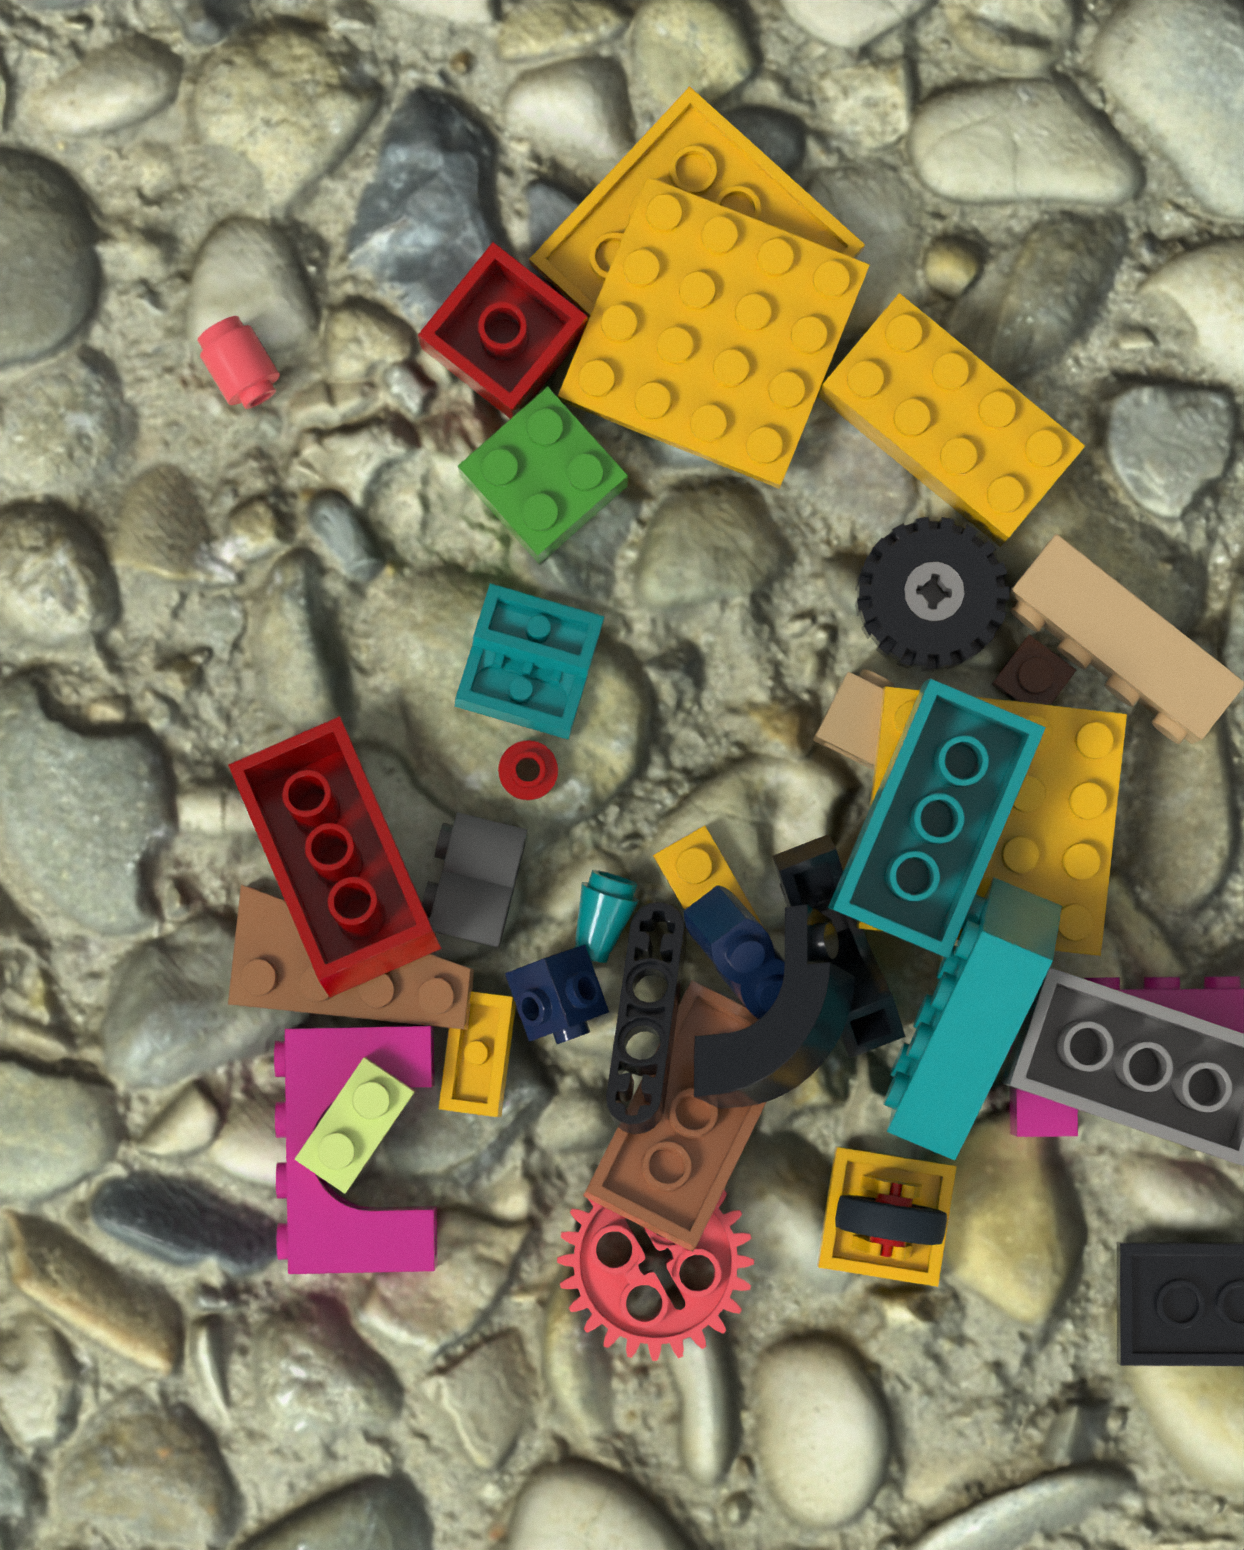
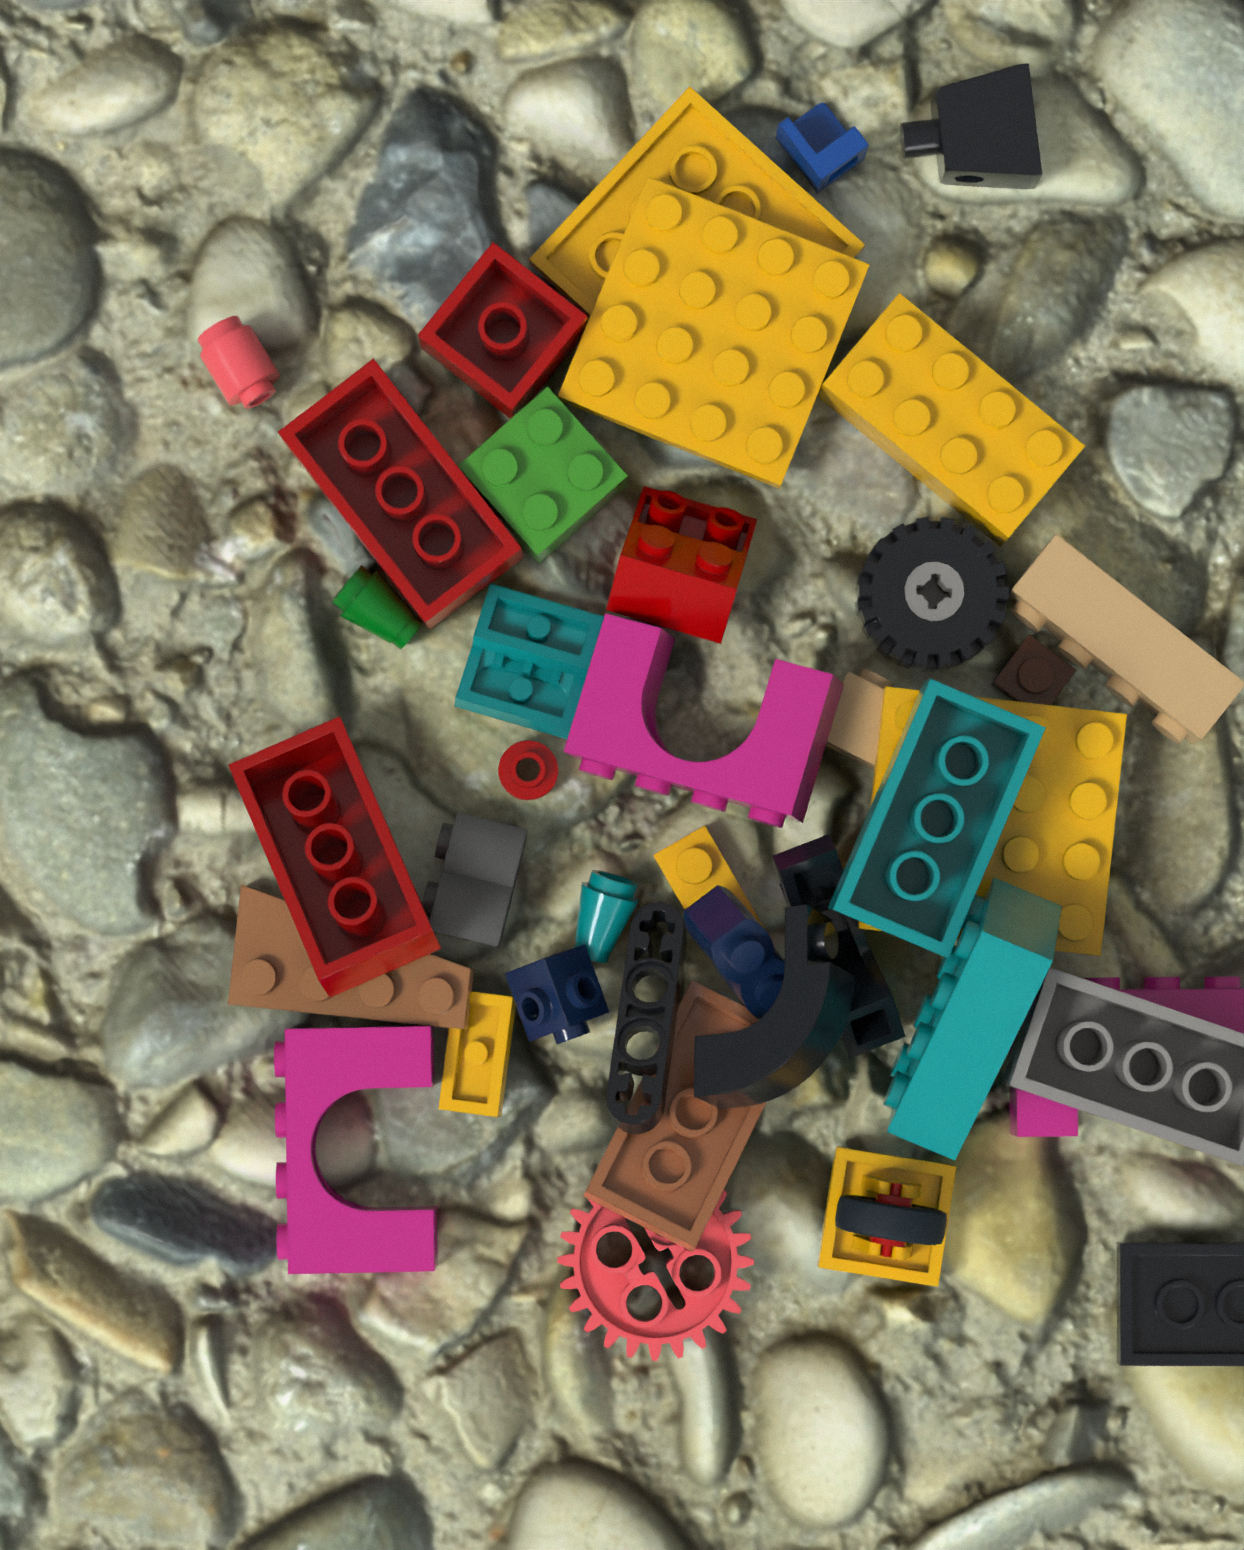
(354, 1125): yellowish green plate -> none
(377, 608): none -> green cone
(401, 494): none -> red brick
(681, 564): none -> red slope
(767, 772): none -> dark pink arch
(821, 146): none -> blue panel
(981, 132): none -> black torso

